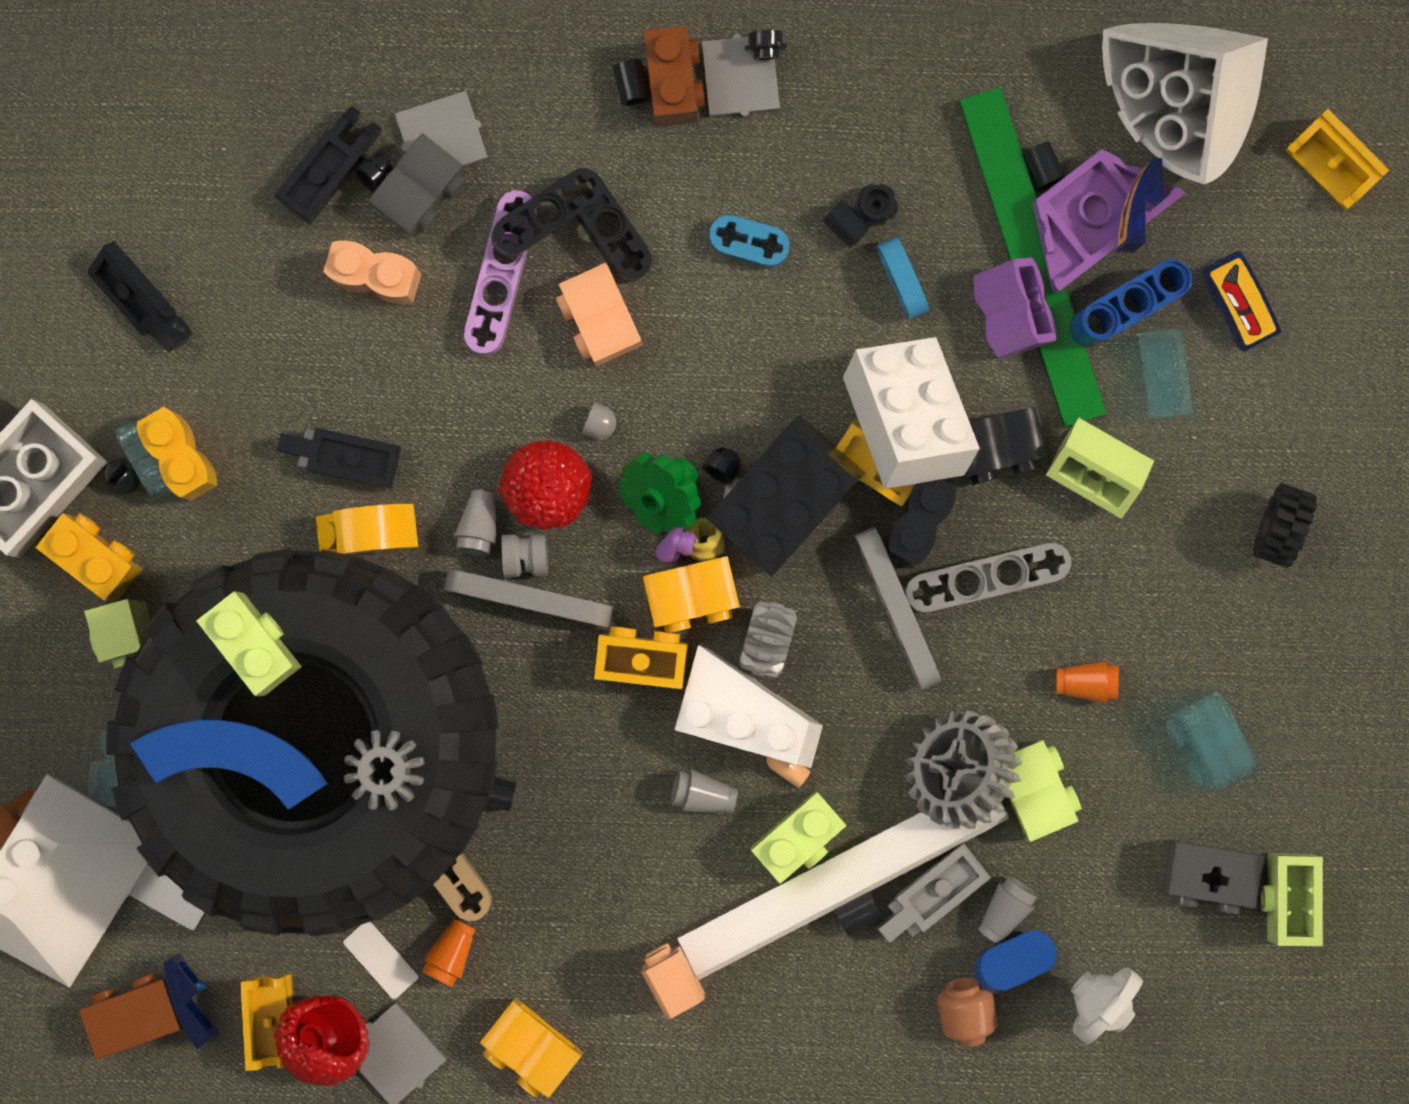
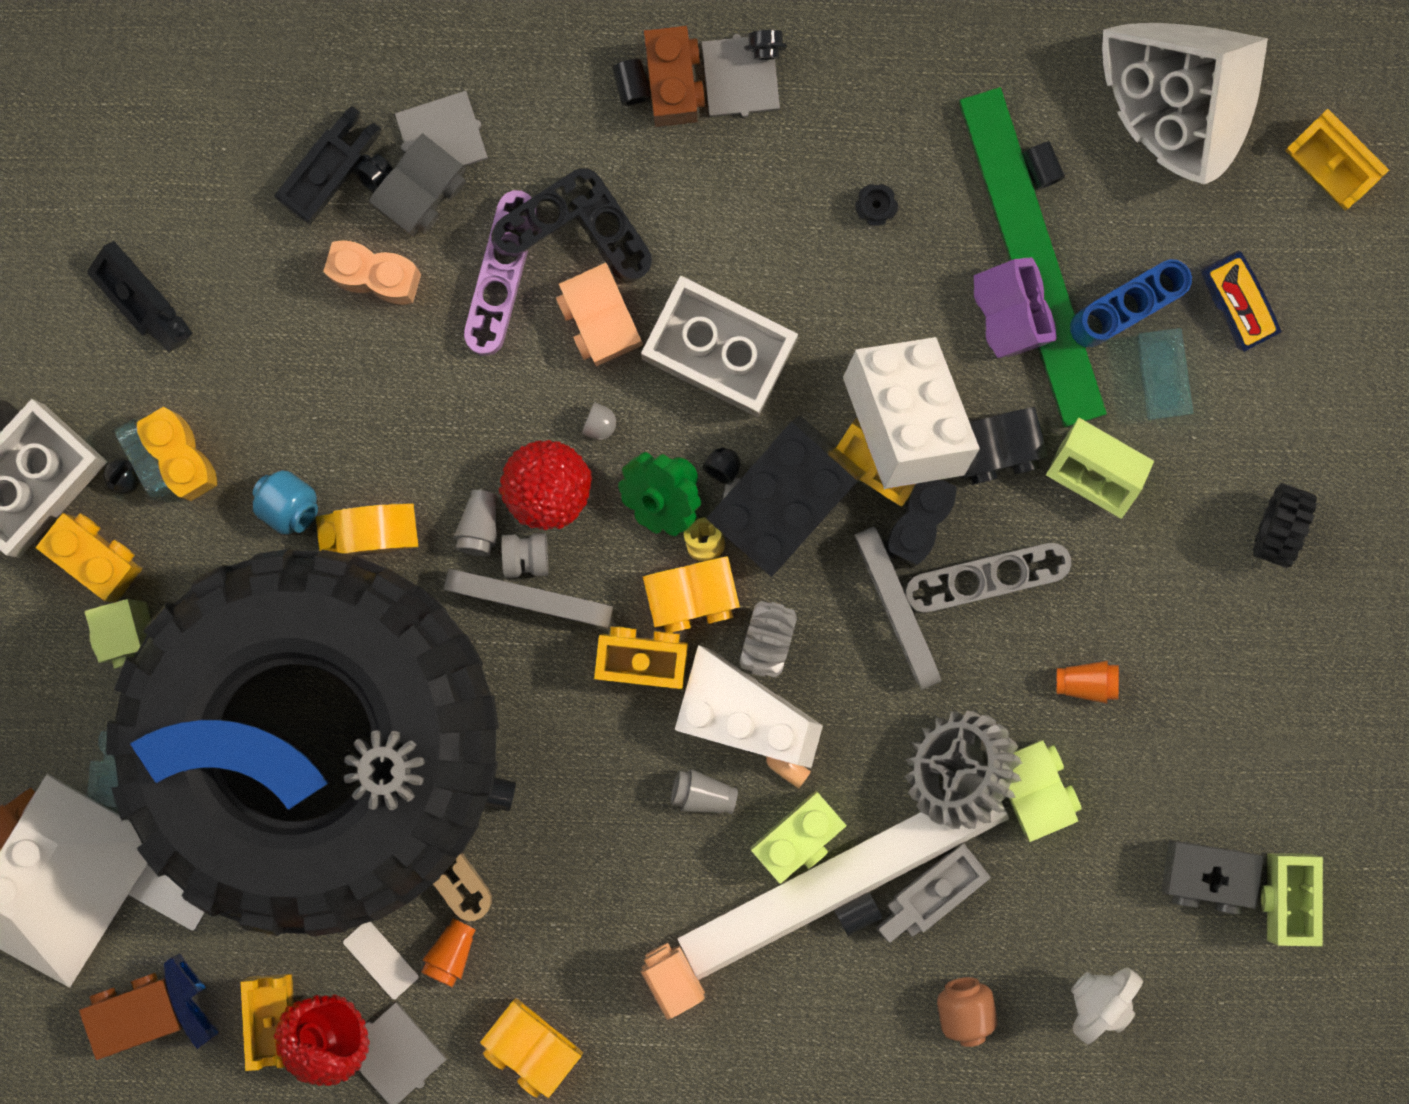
(249, 643): yellowish green brick -> none
(284, 502): none -> dark azure head
(344, 456): black hinge -> none
(675, 544): medium lavender arm -> none
(719, 346): none -> white brick
(745, 251): dark azure beam -> none
(846, 223): black hinge -> none
(902, 278): dark azure beam -> none
(1007, 909): light grey cone -> none
(1015, 961): blue tile -> none
(1083, 213): medium lavender wing -> none
(1143, 196): clear blue slope -> none
(1212, 742): clear light blue brick -> none

